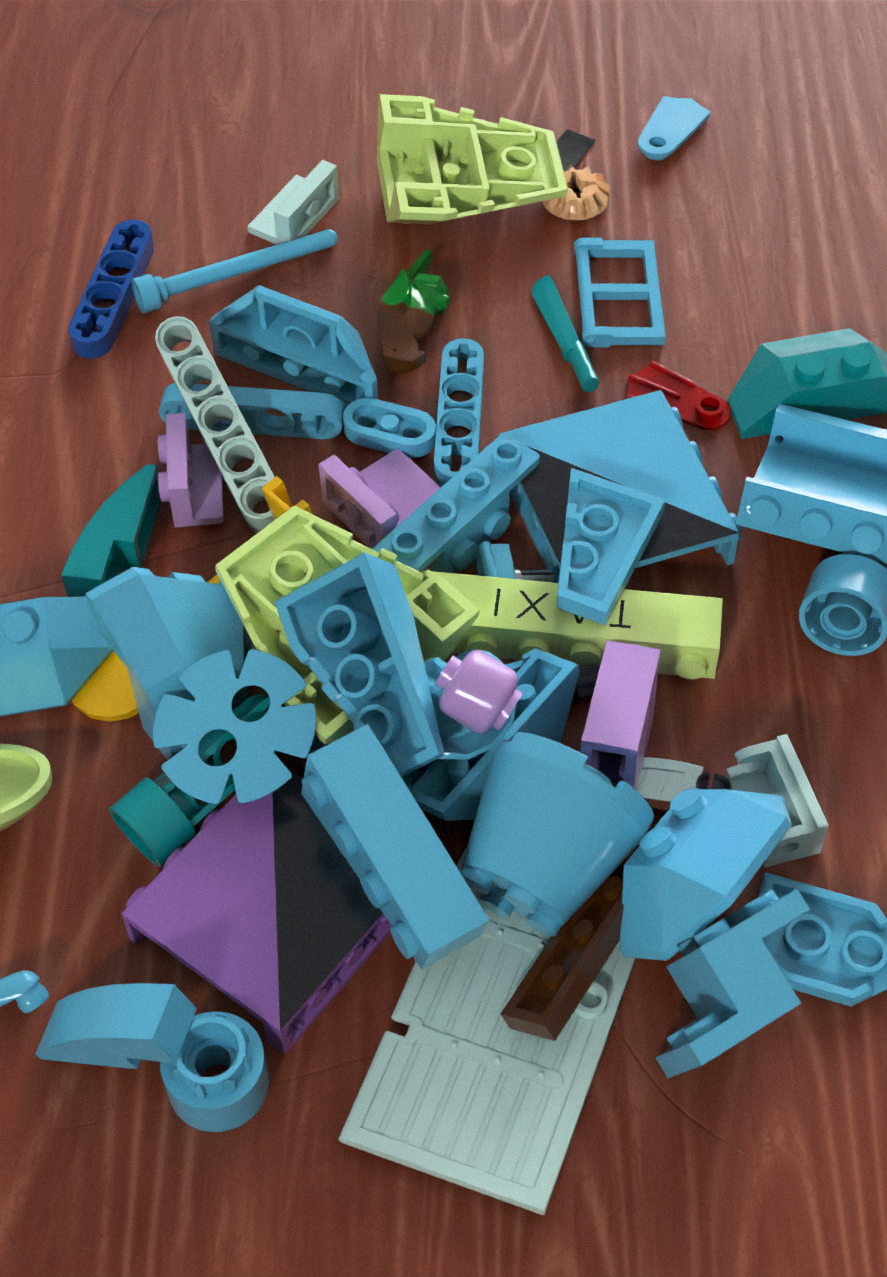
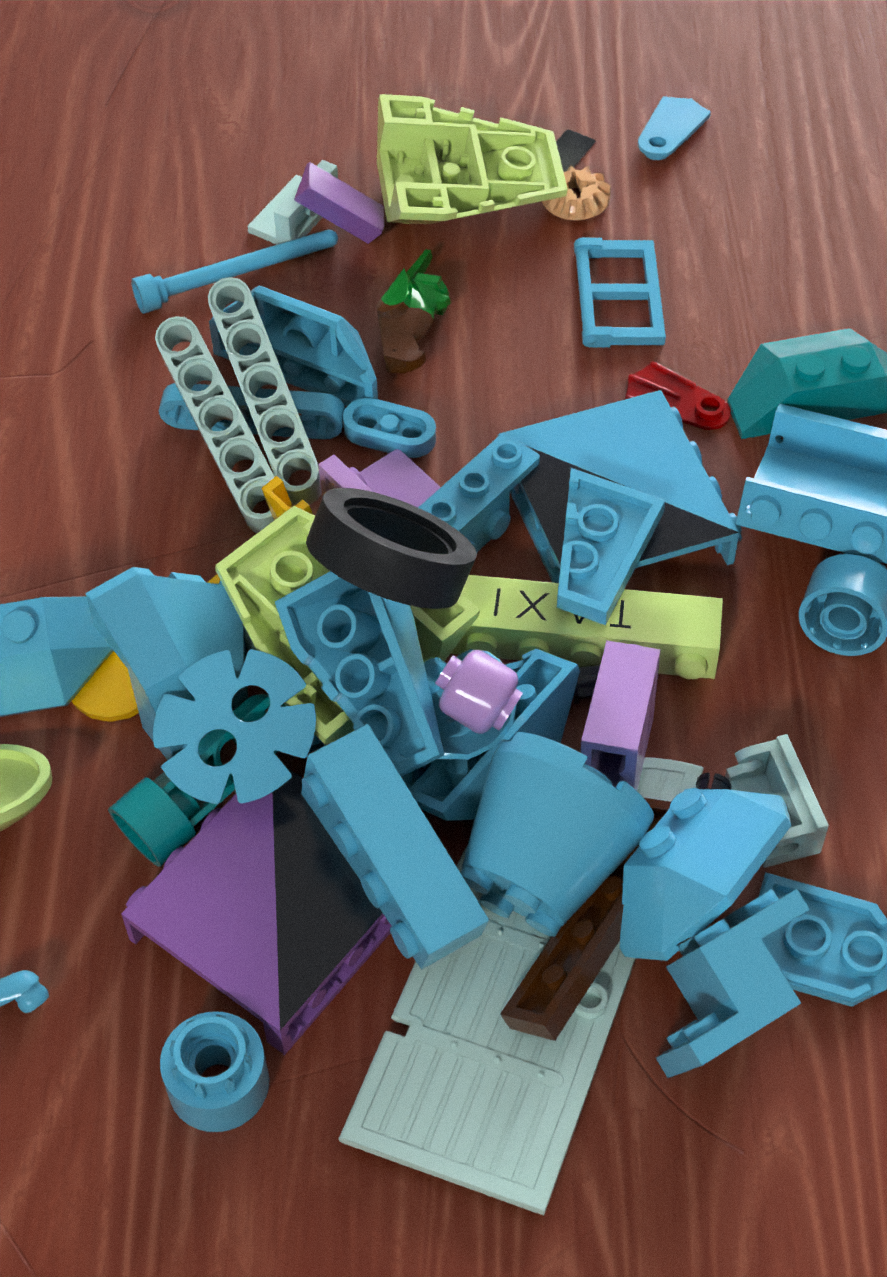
(104, 286): blue beam -> none
(115, 534): teal slope -> none
(118, 1025): medium azure slope -> none
(191, 479): lavender bracket -> none
(260, 370): none -> light aqua beam
(340, 203): none -> medium lavender slope
(390, 548): none -> black tyre
(456, 413): medium azure beam -> none
(496, 561): medium azure piece -> none
(554, 312): teal piece -> none

